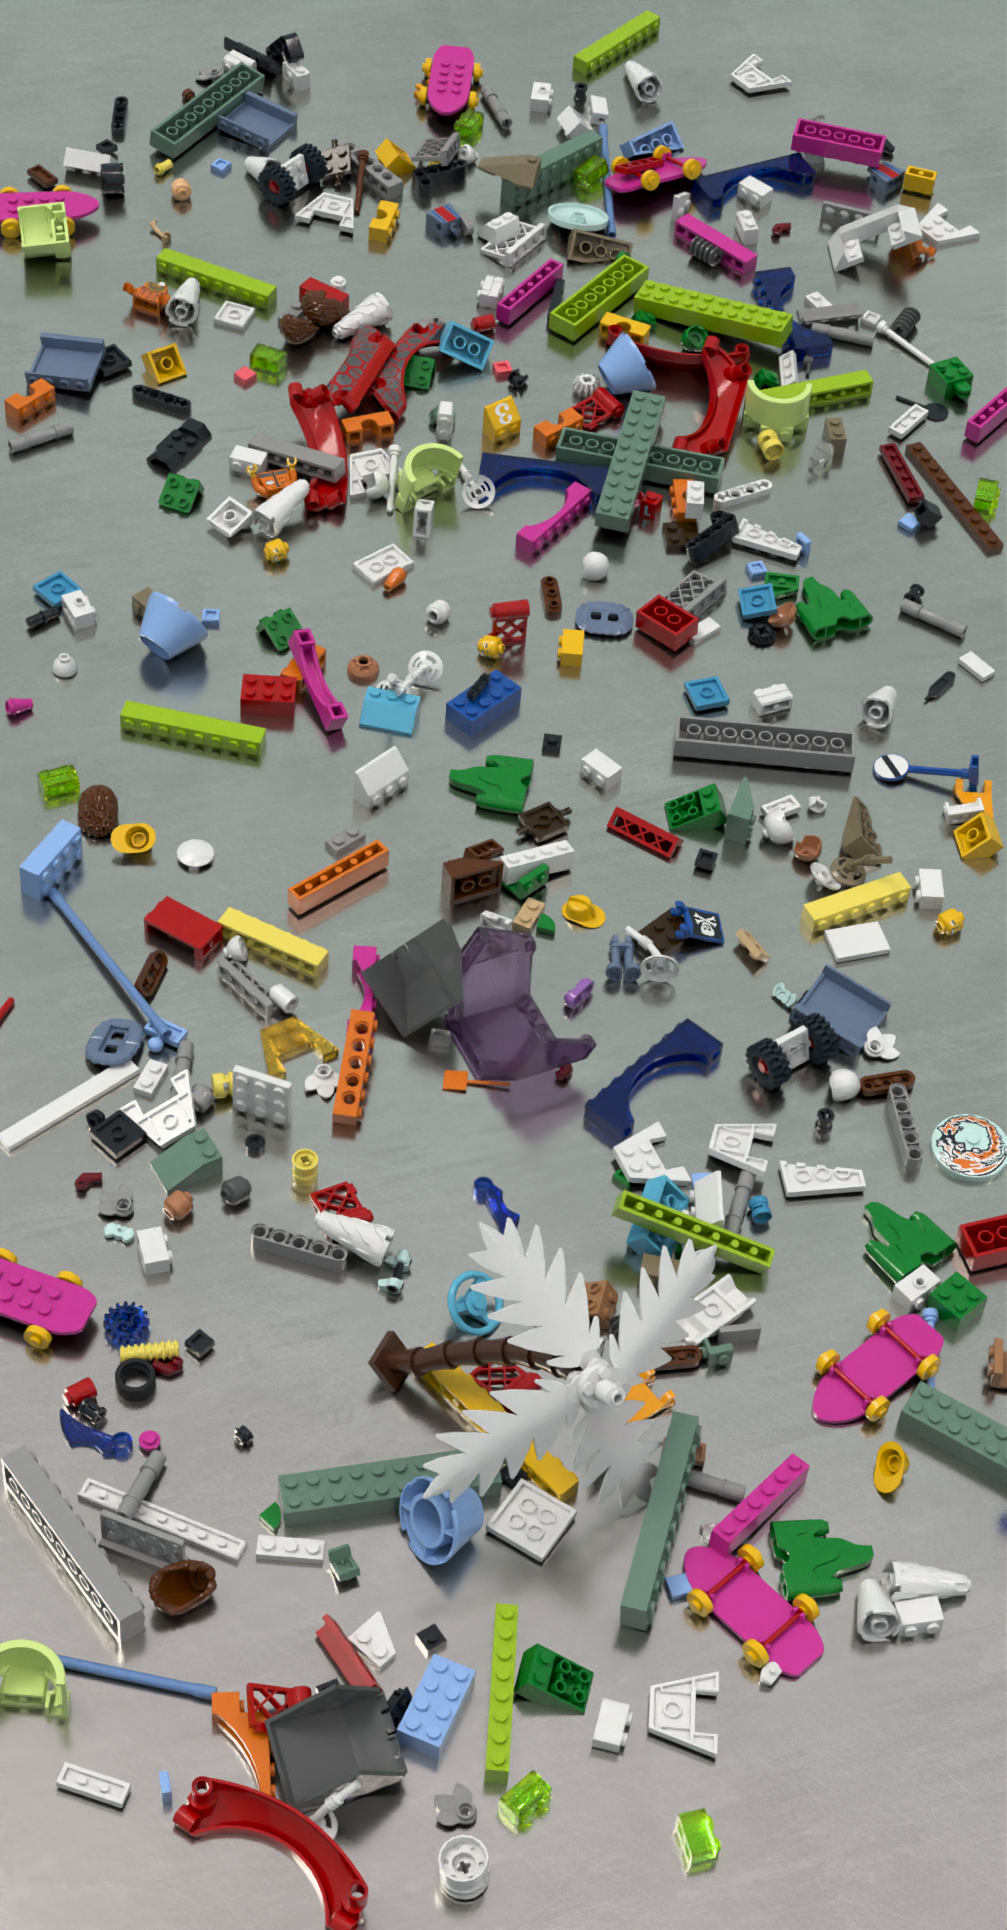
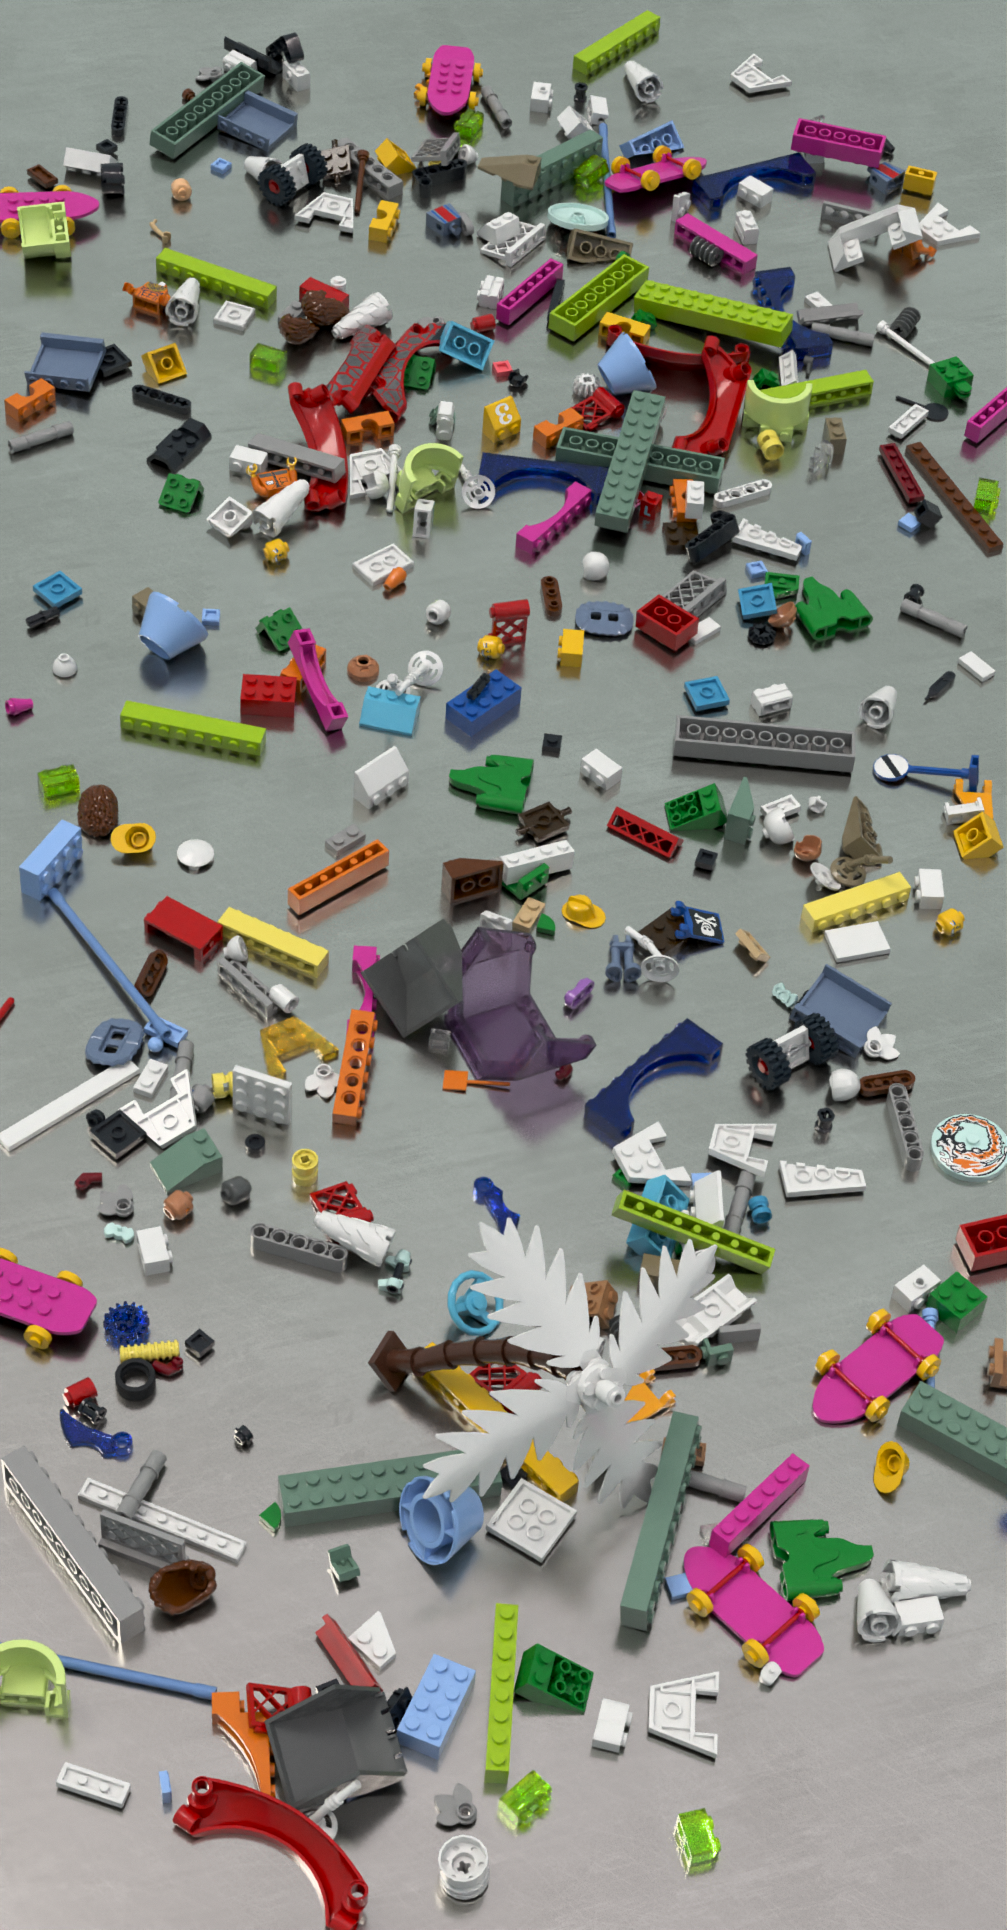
(78, 609): white brick -> none
(149, 1440): dark pink plate -> none
(159, 169): light yellow pin -> none
(245, 375): coral tile -> none
(290, 1549): white plate -> none
(431, 1639): black plate -> none
(482, 850): reddish brown slope -> none
(639, 165): red tile -> none
(694, 338): green hair -> none
(780, 227): dark red arm -> none
(870, 319): white tile -> none
(904, 1241): green rock -> none

